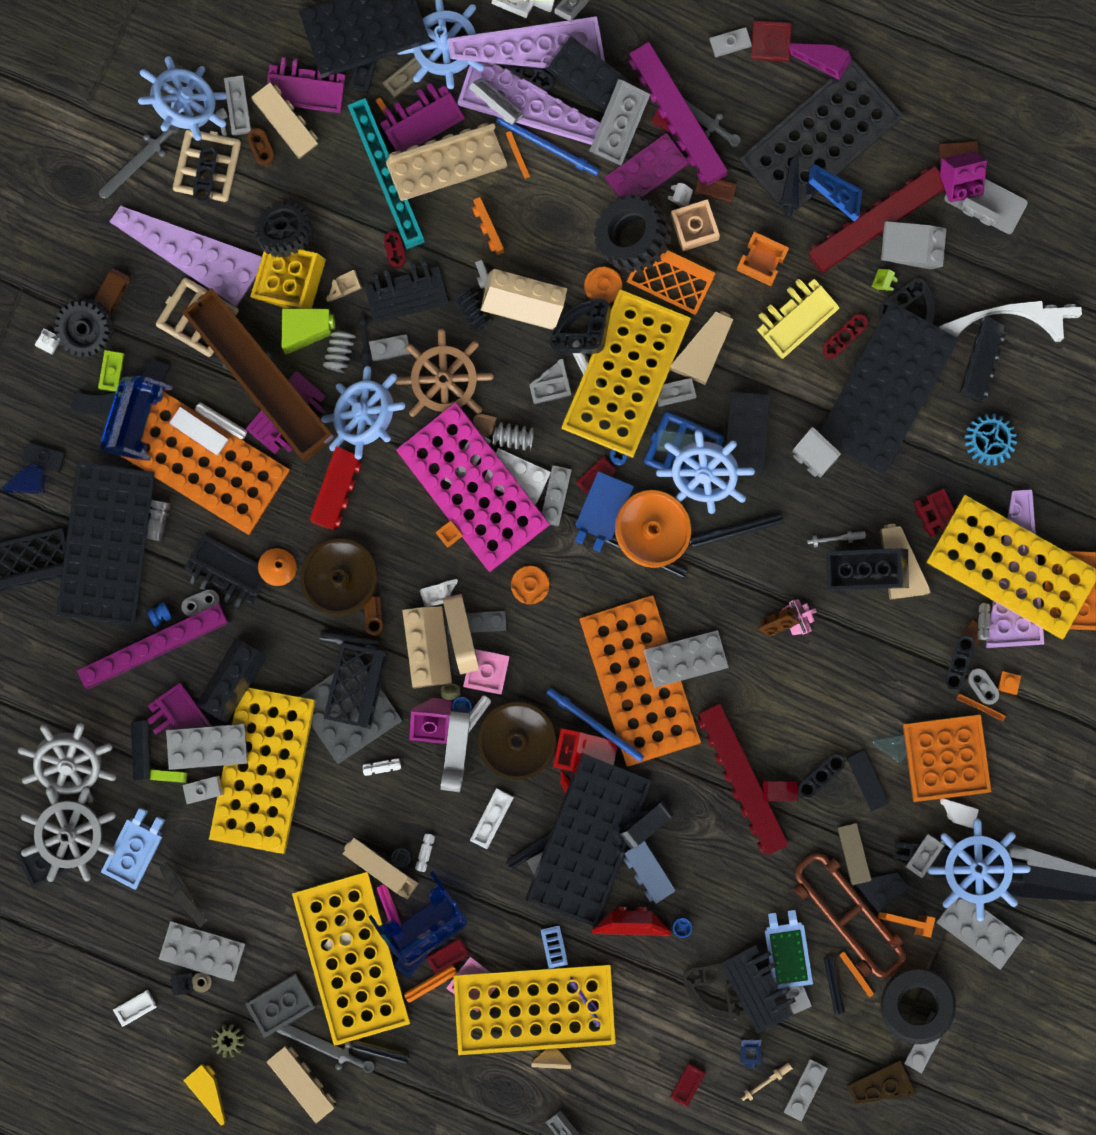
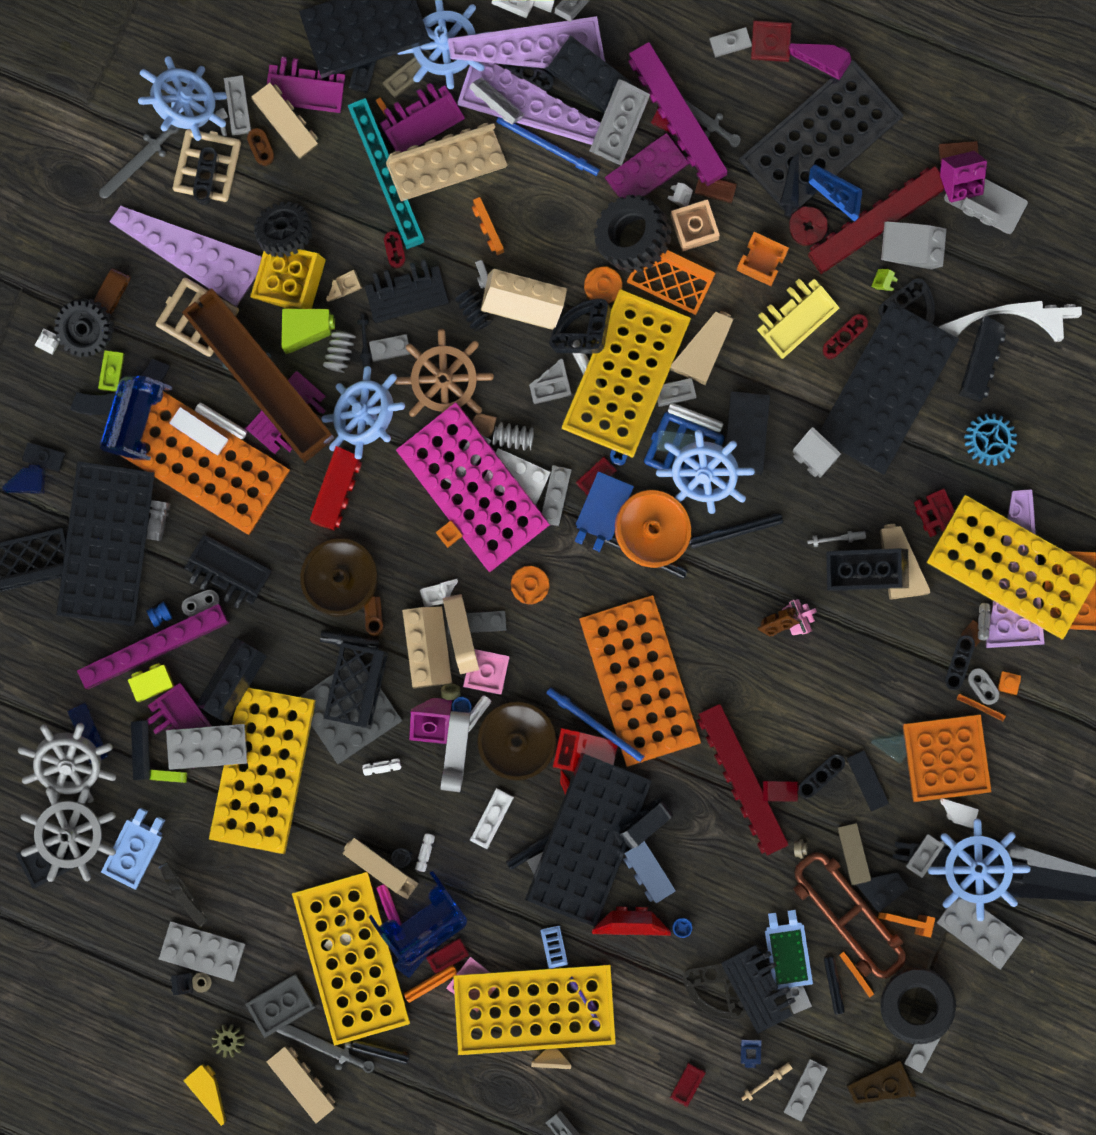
(82, 715): none -> clear blue tile
(135, 1008): white tile -> none
(151, 682): none -> neon yellow brick
(203, 790): light grey plate -> none
(272, 574): orange dish -> none
(517, 155): orange piece -> none
(686, 659): light grey plate -> none
(695, 417): none -> white axle
(800, 848): none -> dark tan plate
(806, 215): none -> dark red plate

